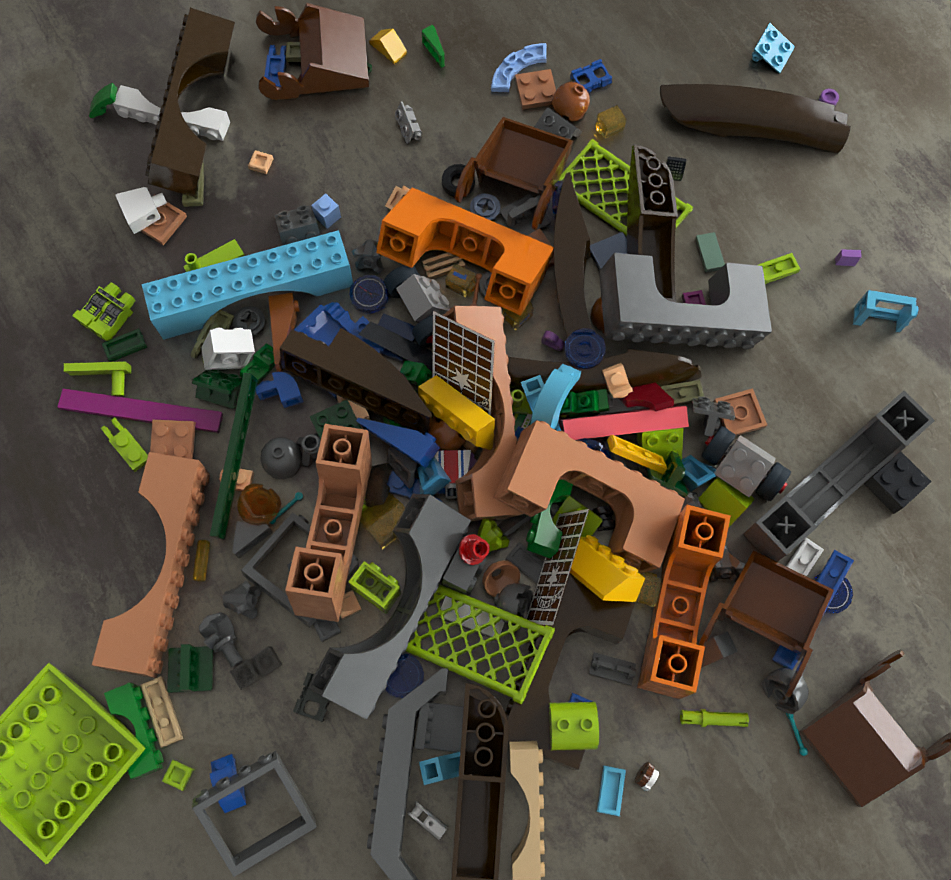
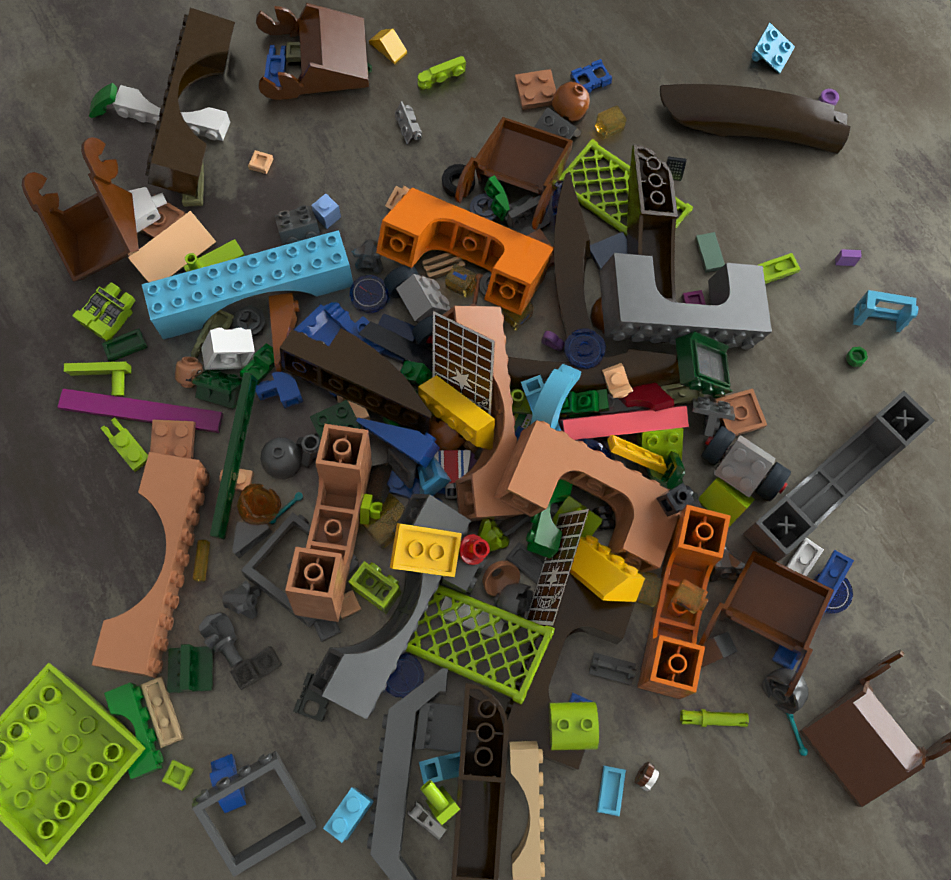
(94, 230): none -> reddish brown piece
(167, 251): none -> light nougat tile
(186, 370): none -> nougat head
(348, 814): none -> medium azure window
(369, 509): none -> lime tile
(425, 550): none -> yellow plate
(432, 43): green slope -> none
(439, 801): none -> lime piece
(441, 72): none -> lime hinge
(500, 202): none -> green slope
(516, 62): light blue tile -> none
(676, 499): none -> black brick
(690, 597): none -> clear yellow brick
(696, 473): dark azure slope -> none
(703, 364): none -> dark green window
(856, 356): none -> green tile
(897, 483): black brick -> none

